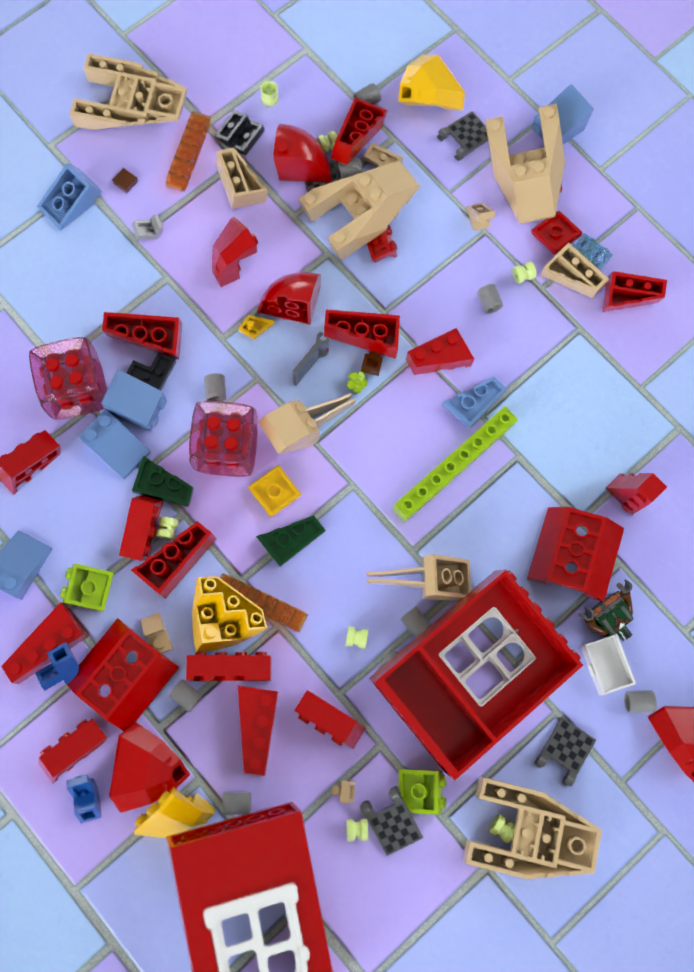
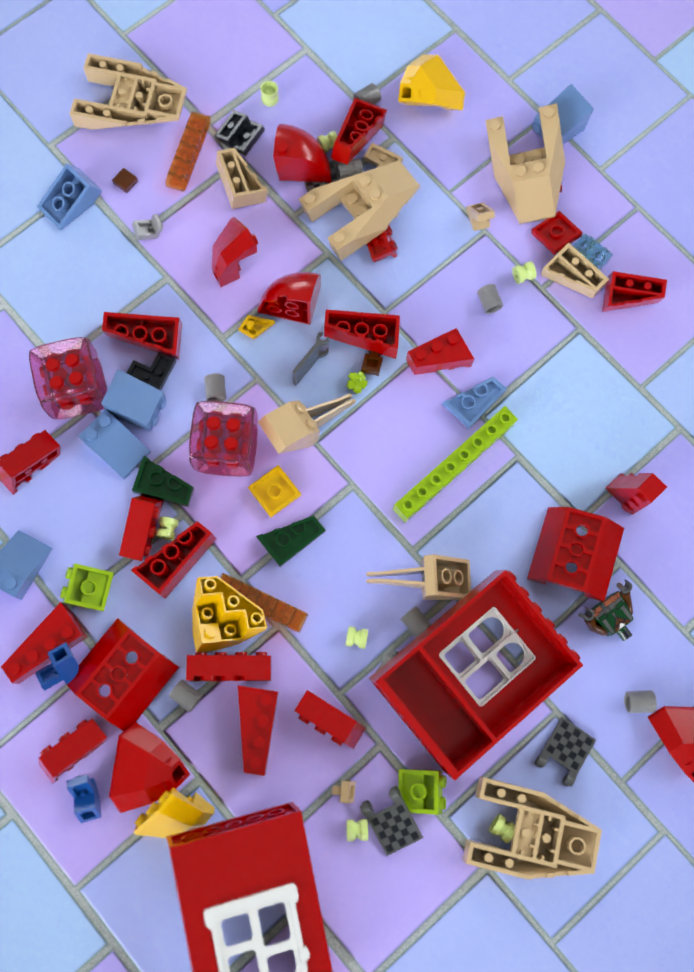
(156, 633): tan slope -> none
(236, 803): light grey piece -> none
(468, 133): dark grey flag -> none
(608, 665): white container -> none

